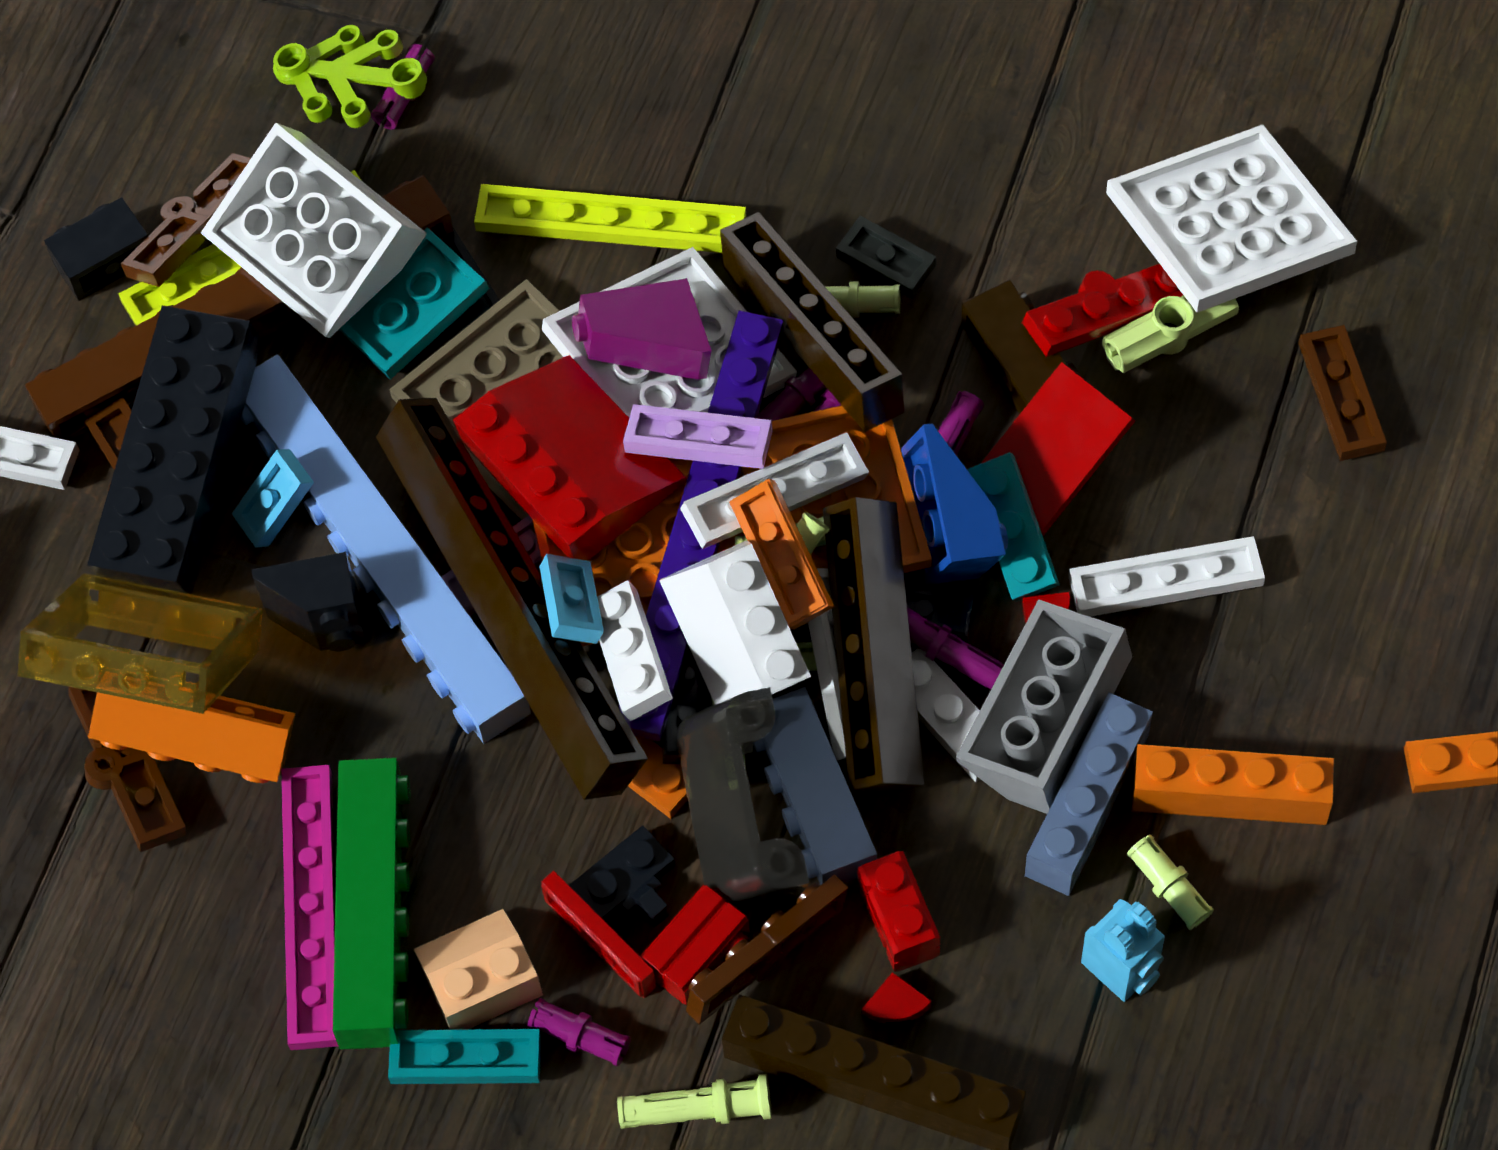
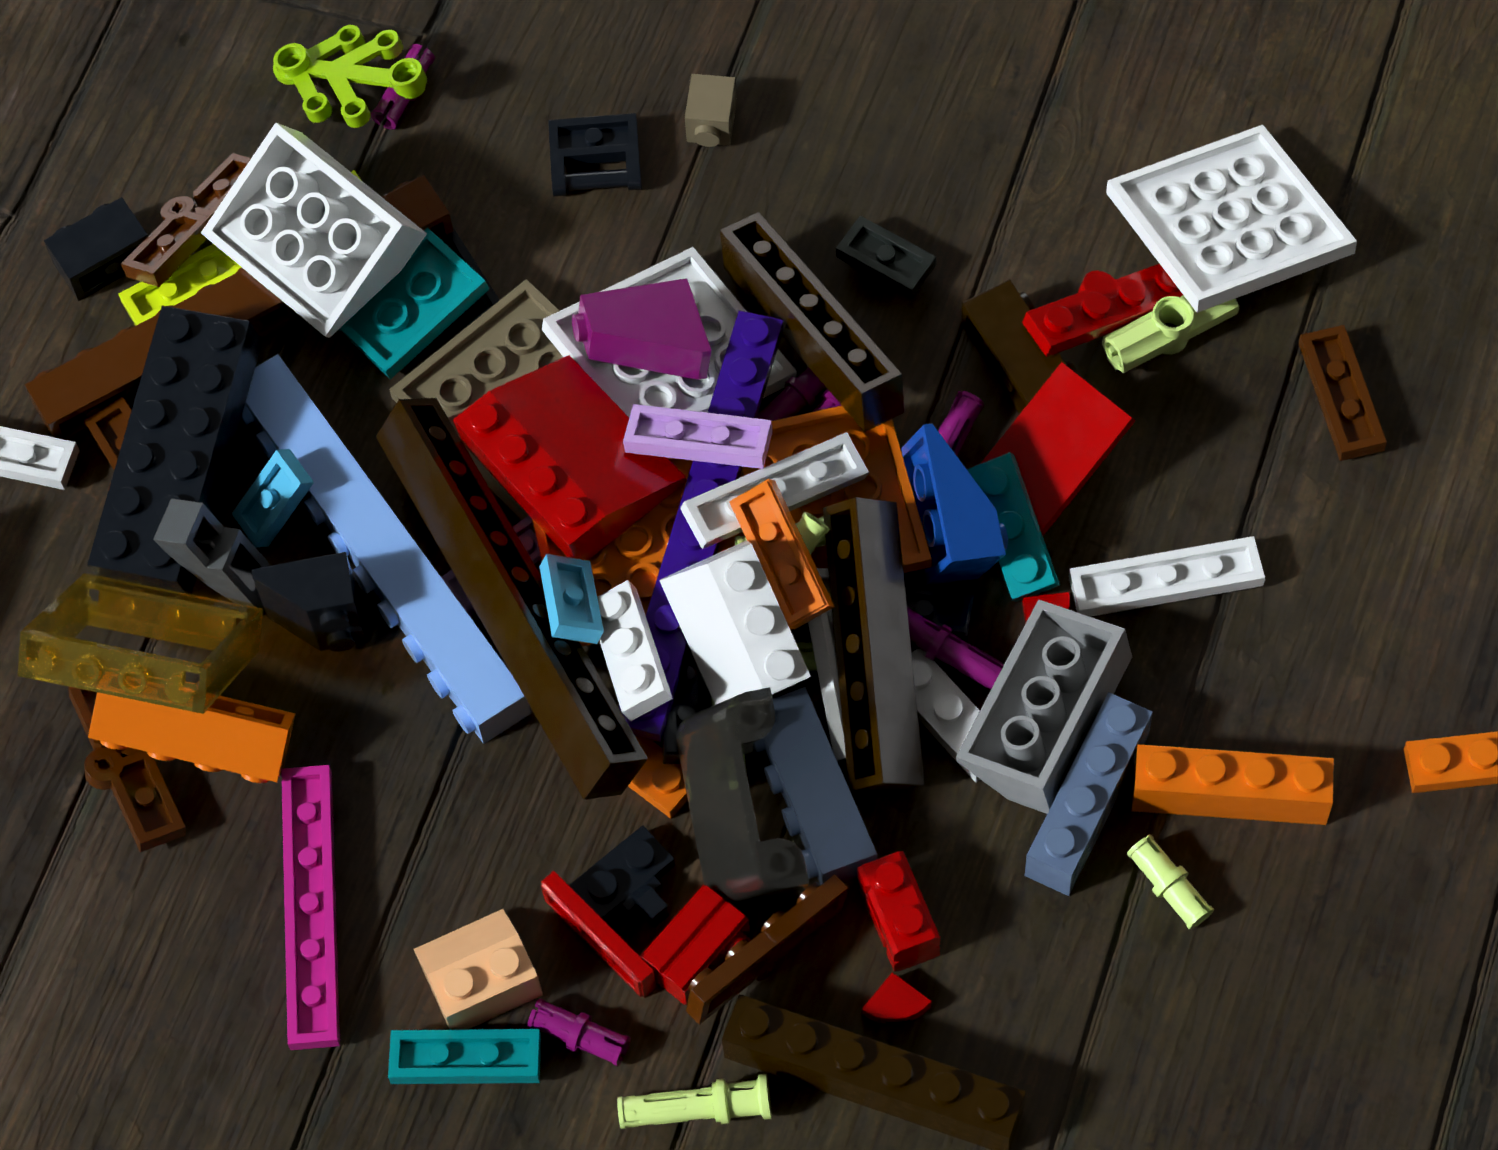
(211, 552): none -> dark grey slope
(369, 904): green brick -> none
(591, 142): none -> black plate
(603, 218): neon yellow plate -> none
(710, 110): none -> dark tan brick
(867, 299): yellowish green pin -> none
(1124, 949): medium azure hinge -> none

